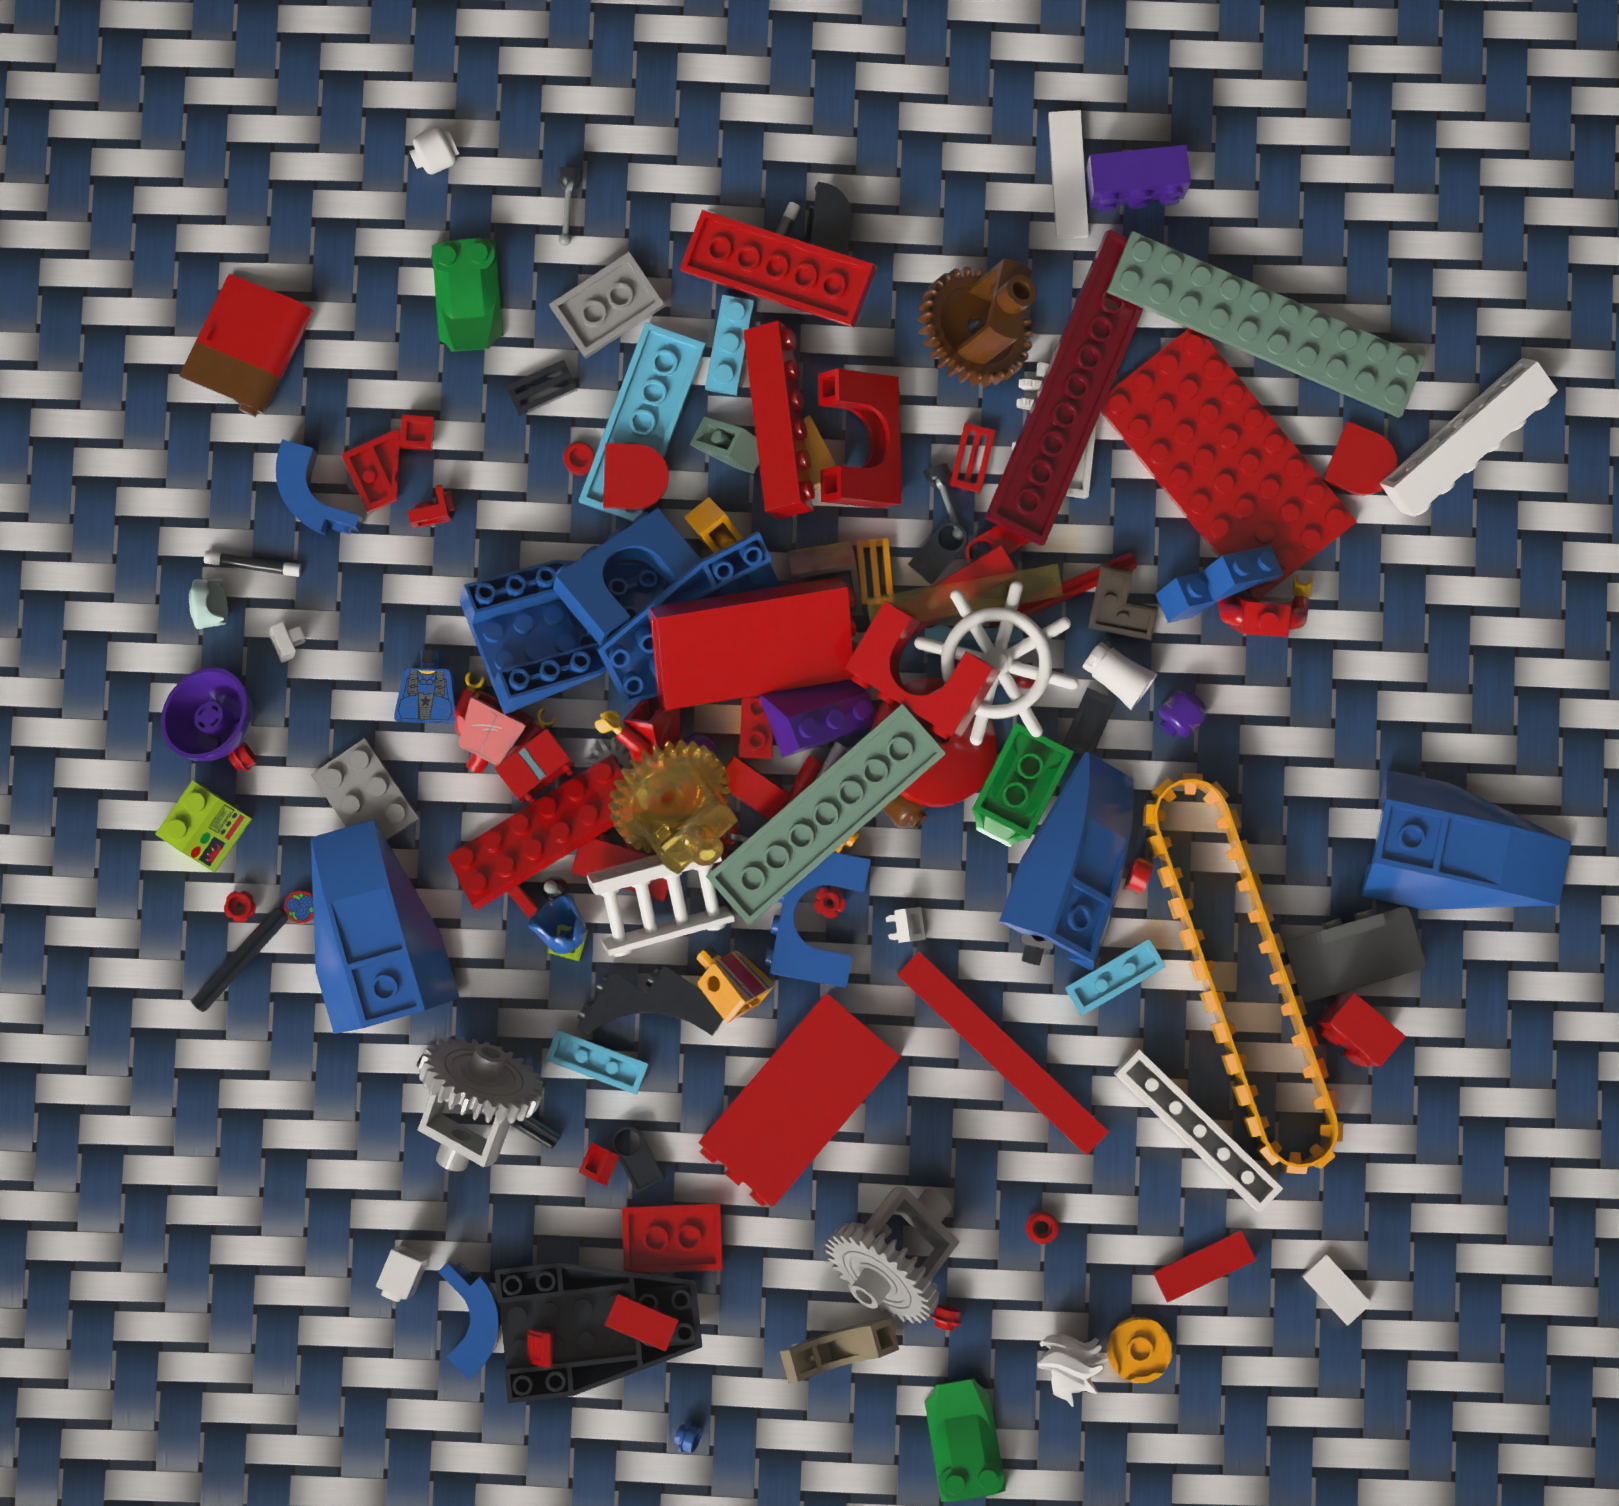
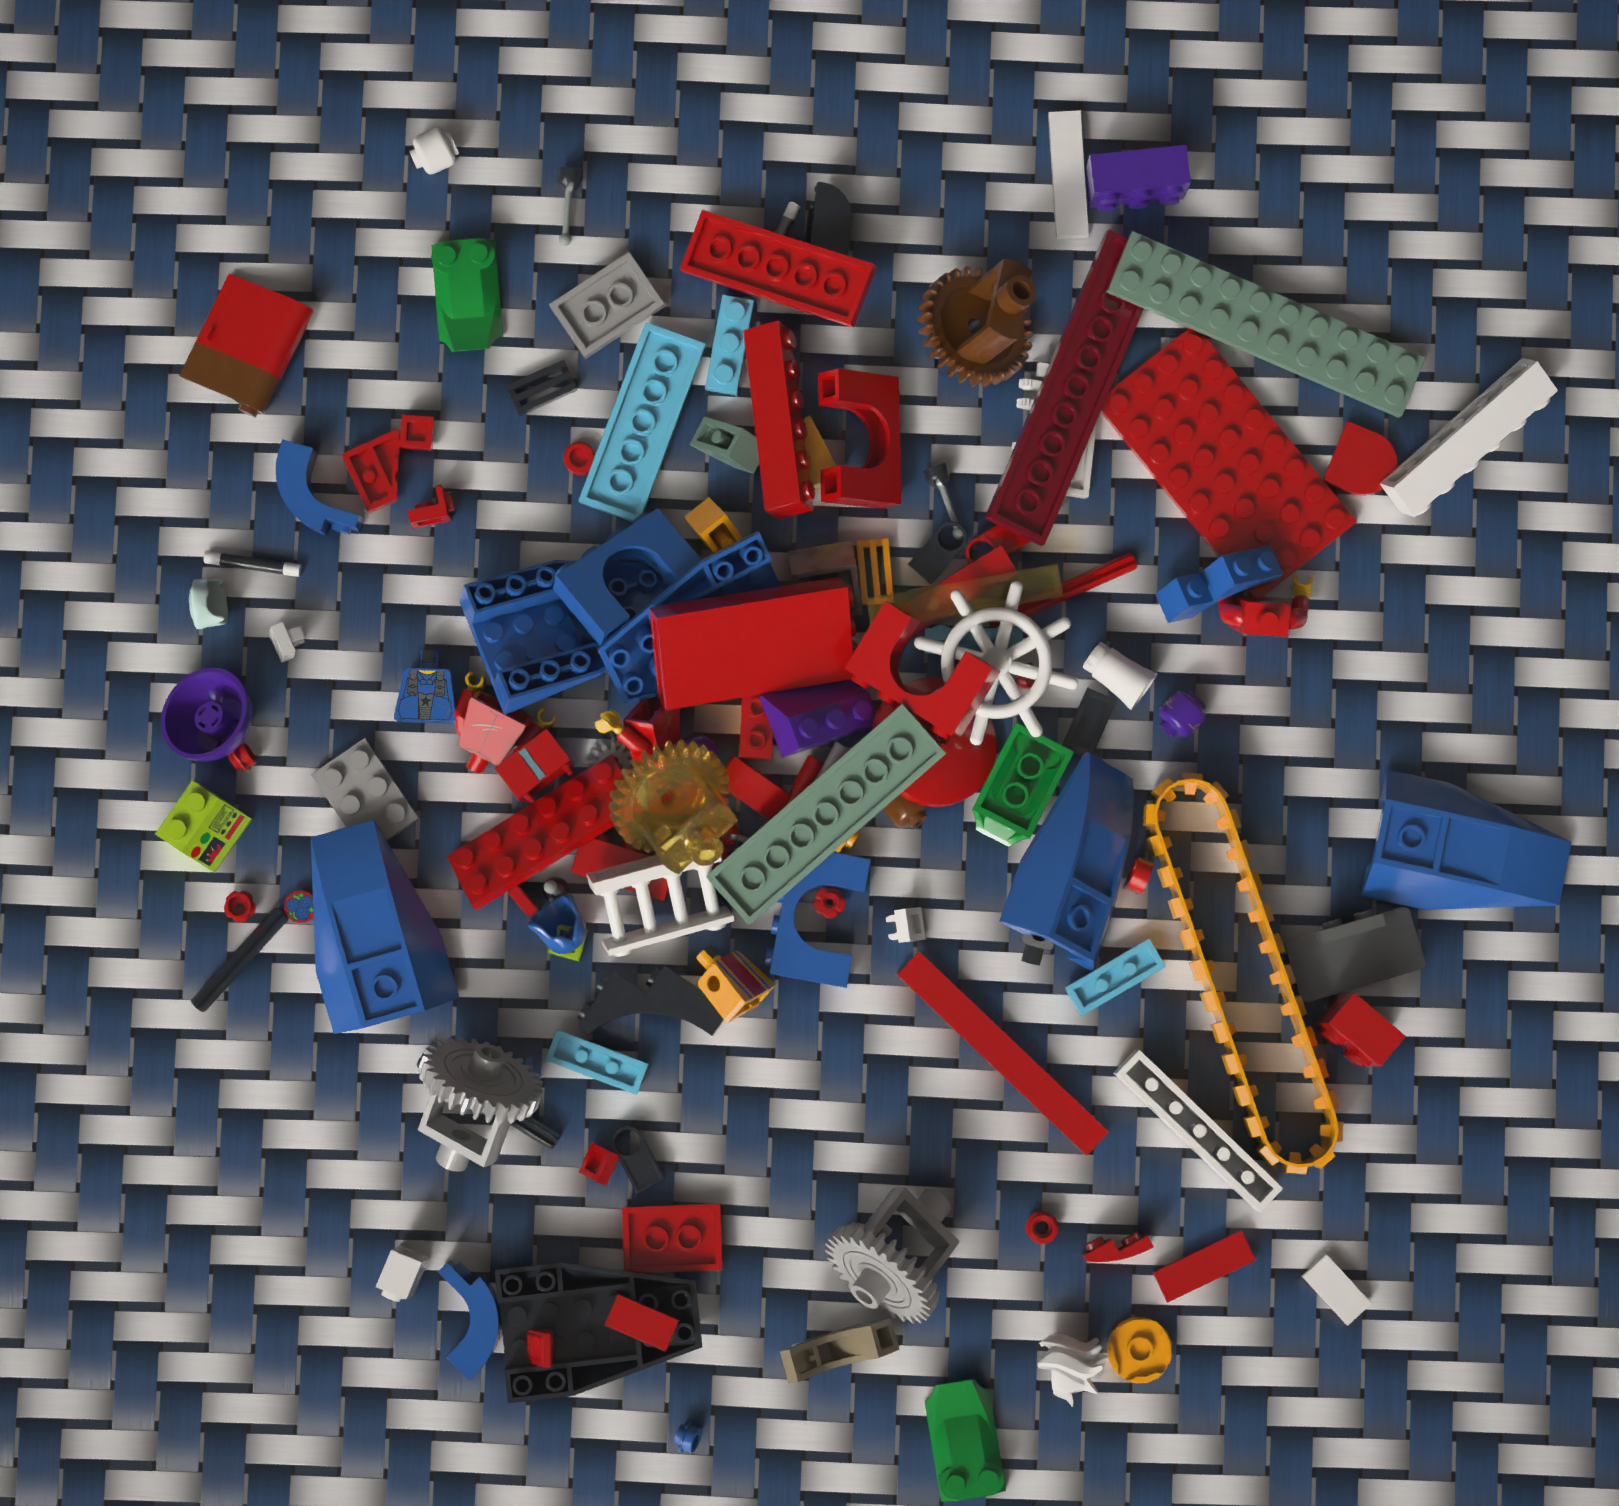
(633, 476): red tile -> none
(798, 1101): red brick -> none
(946, 1317): red plate -> none
(966, 485): red tile -> none
(1106, 1250): none -> red slope
(1113, 612): dark brown tile -> none

